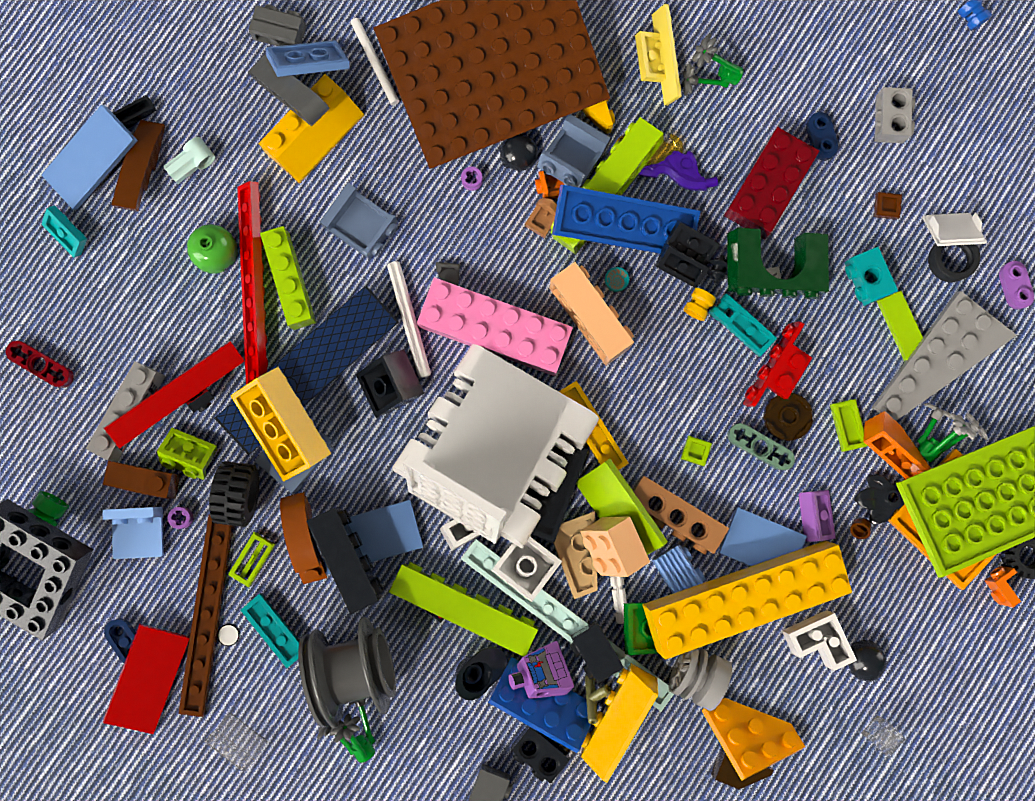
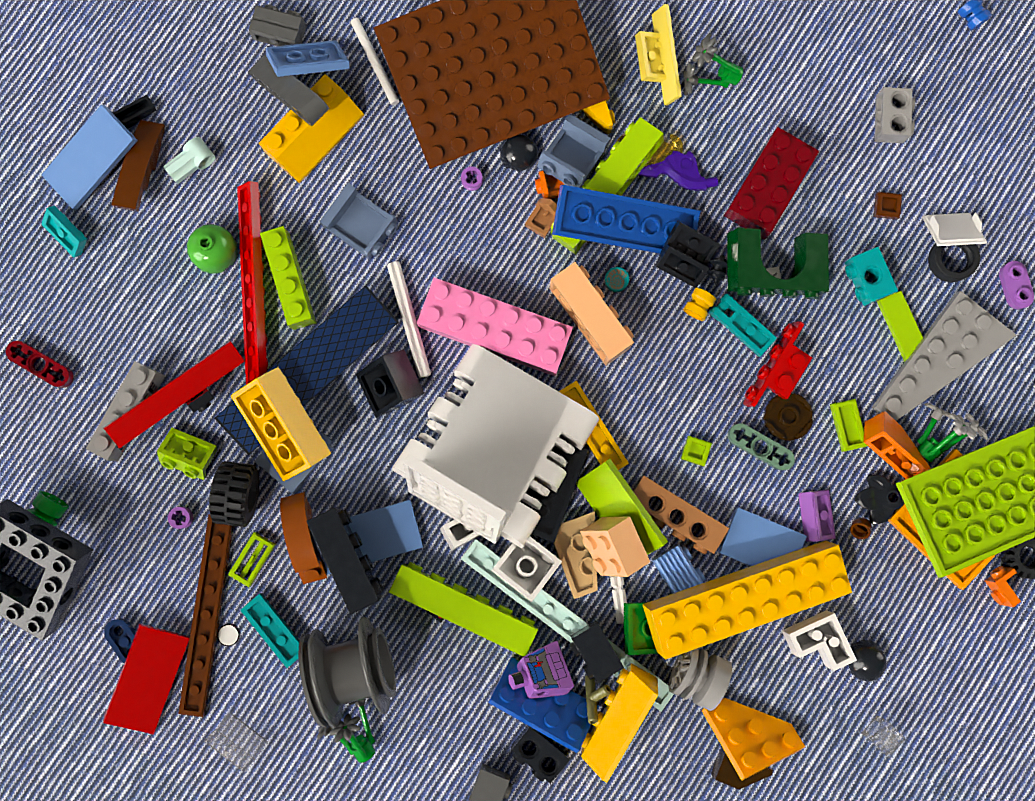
(136, 532): light blue bracket -> none
(141, 480): reddish brown slope -> none
(448, 272): dark grey tile -> none
(479, 672): black piece -> none
(819, 135): dark blue plate -> none

